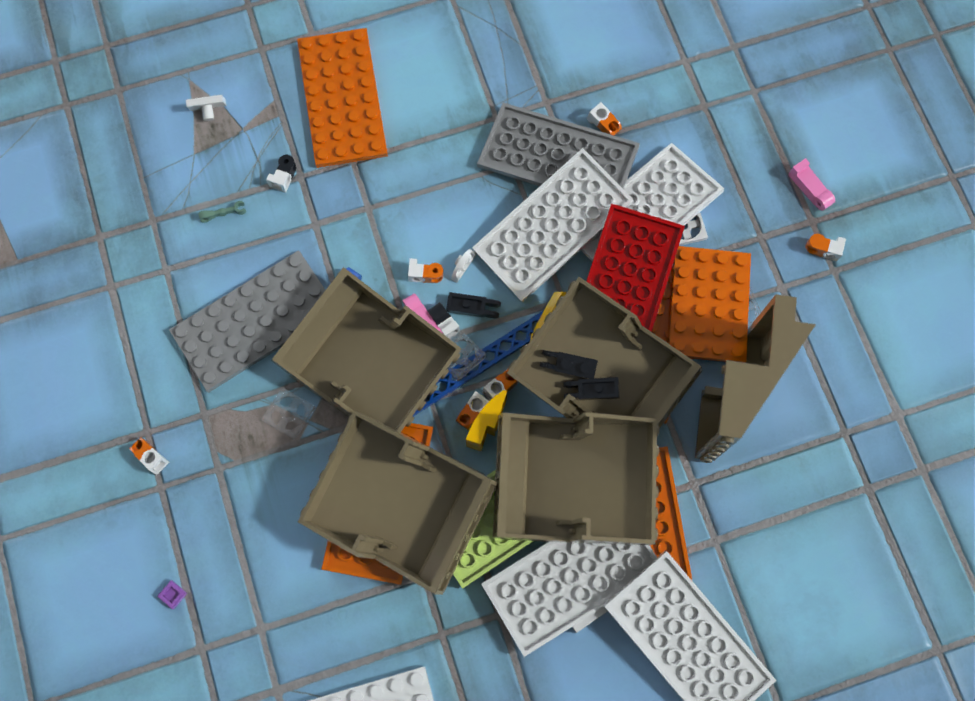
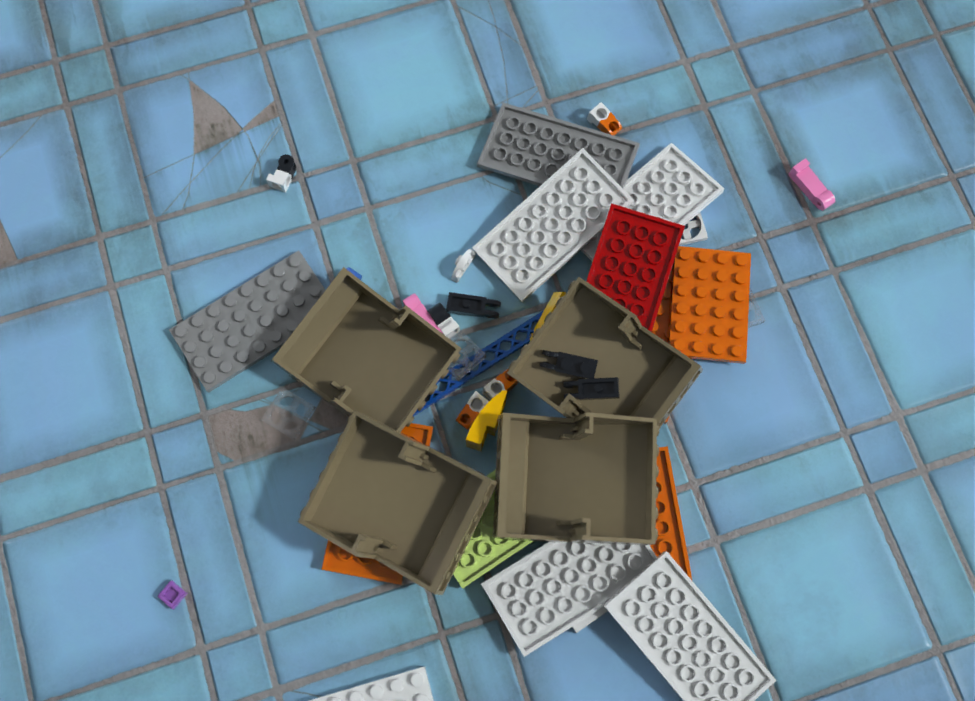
(149, 456): white leg -> none
(206, 104): white tile -> none
(206, 216): sand green piece -> none
(342, 98): orange plate -> none
(424, 273): leg -> none
(771, 347): dark tan panel -> none
(825, 247): leg -> none

